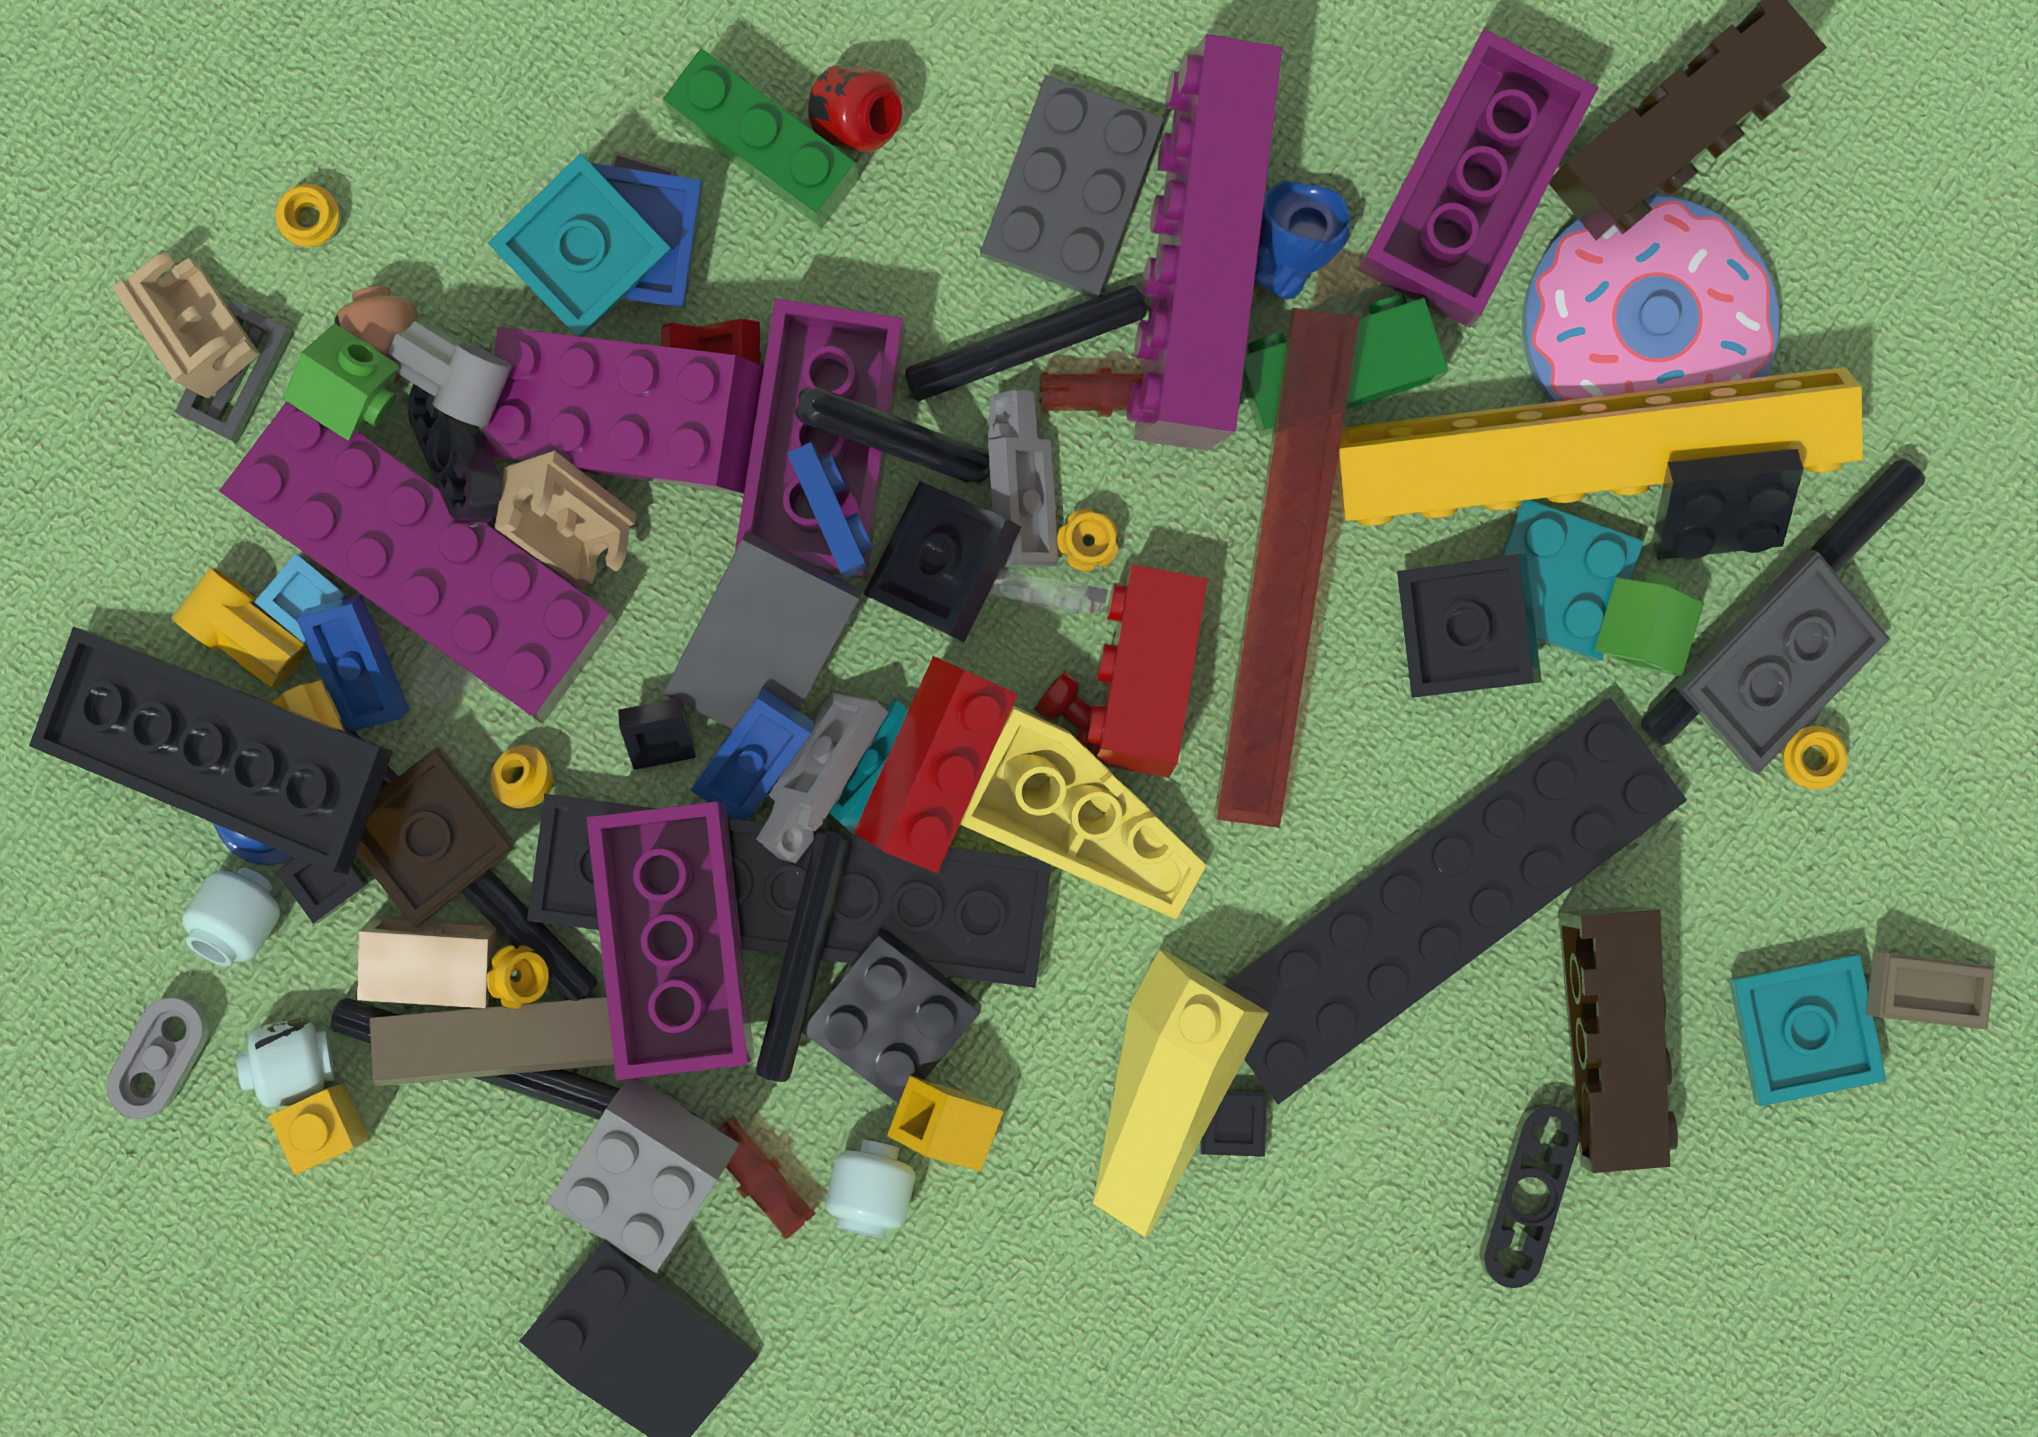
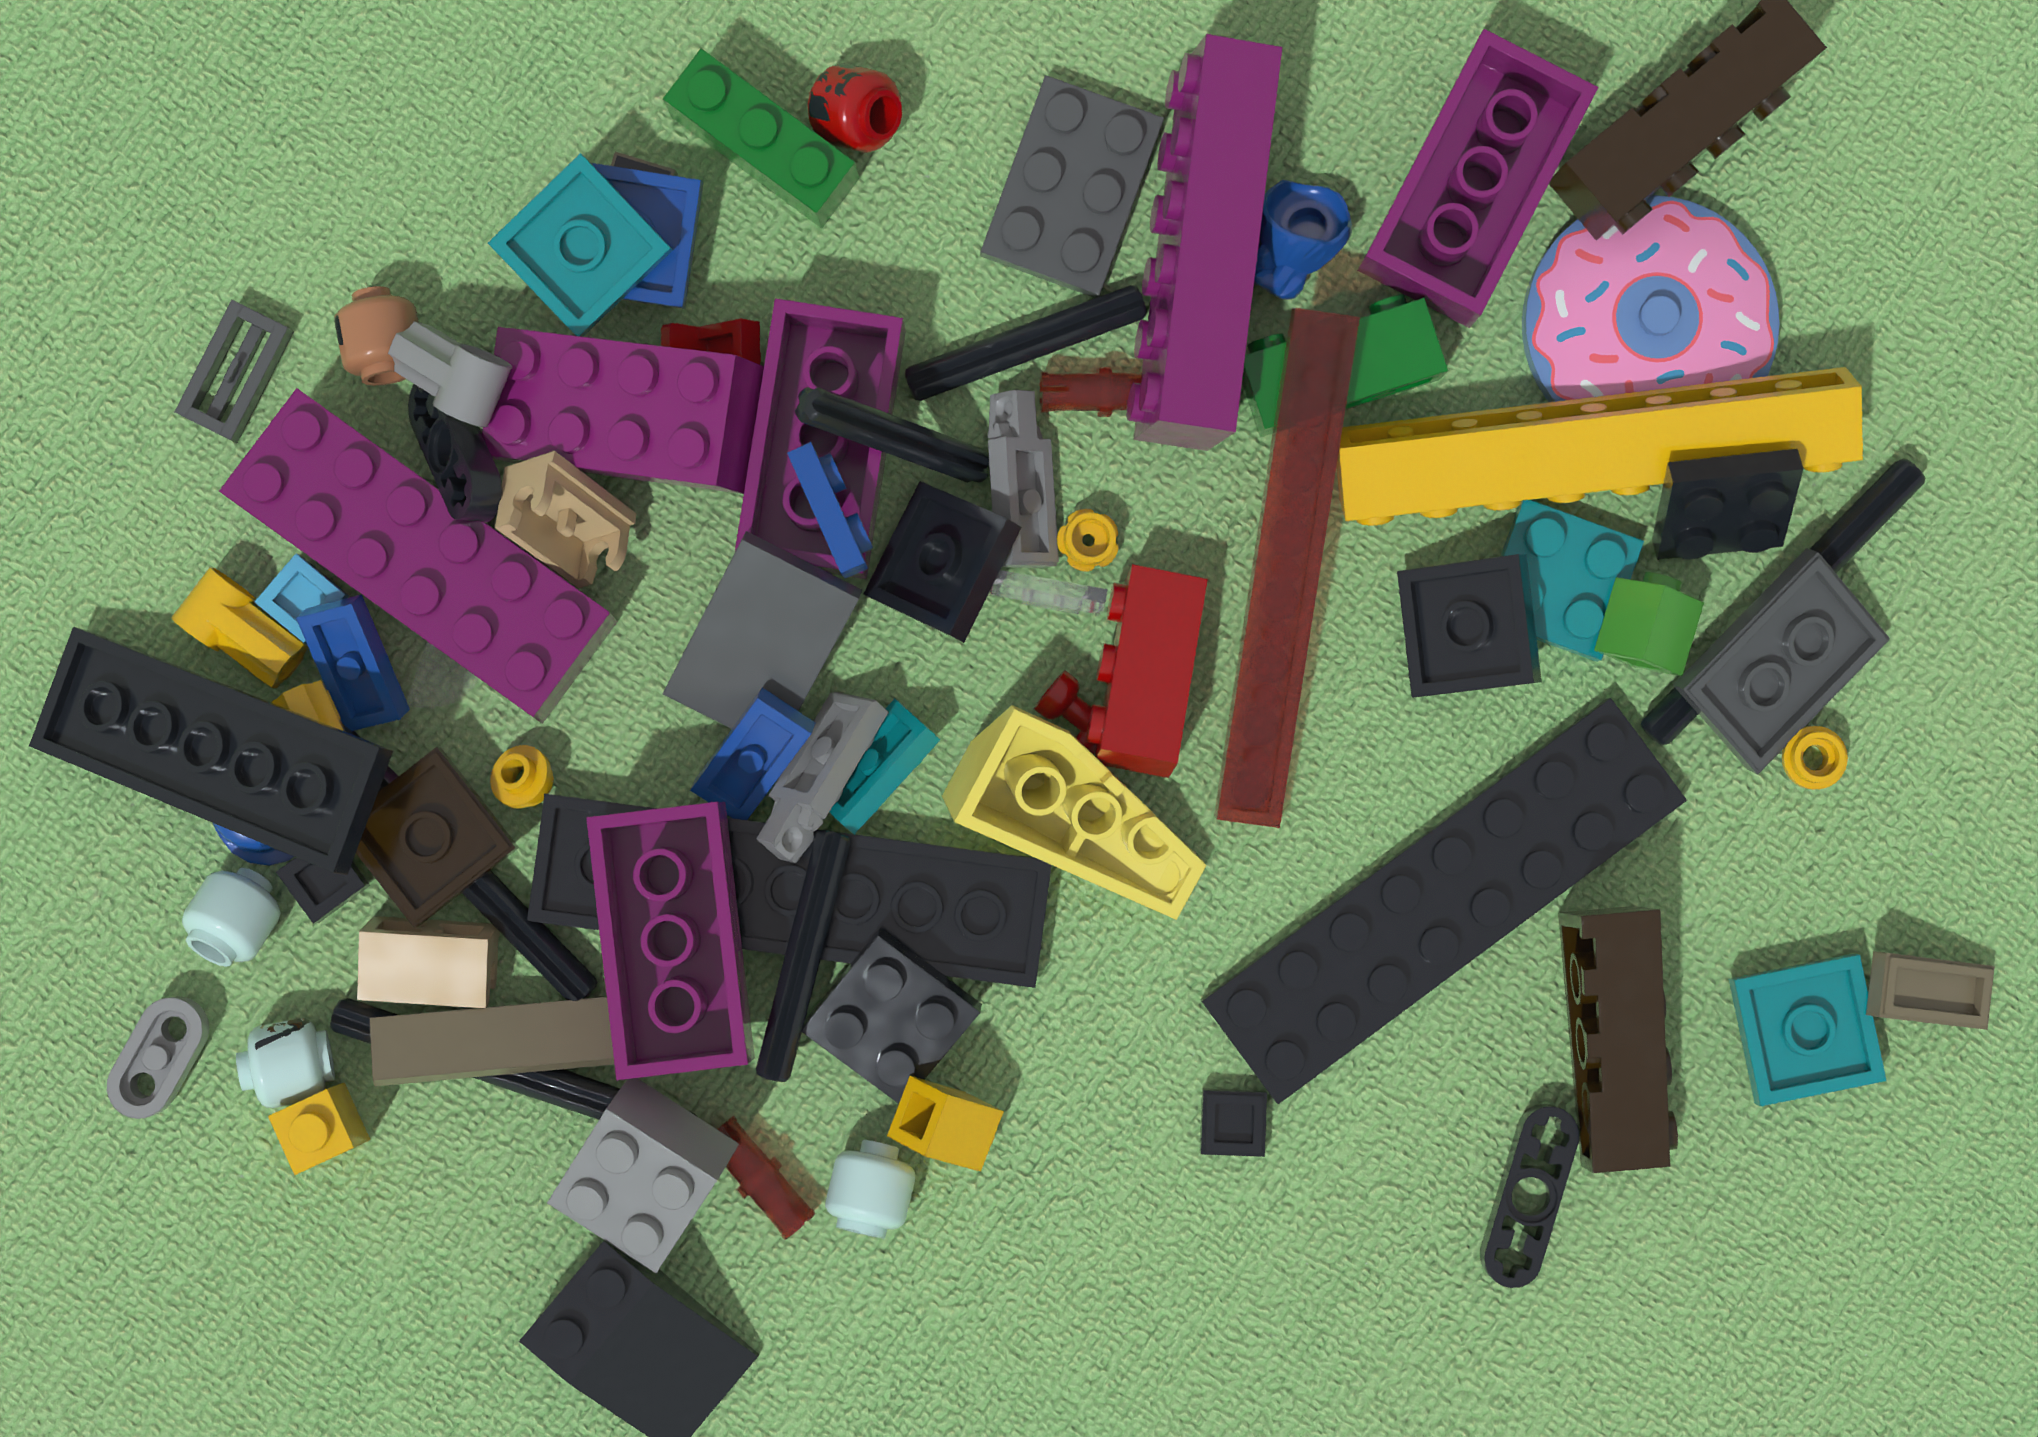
(186, 323): tan hinge -> none
(292, 205): yellow plate -> none
(342, 382): bright green brick -> none
(530, 980): yellow plate -> none
(657, 733): black plate -> none
(935, 764): red brick -> none
(1172, 1074): light yellow wedge -> none

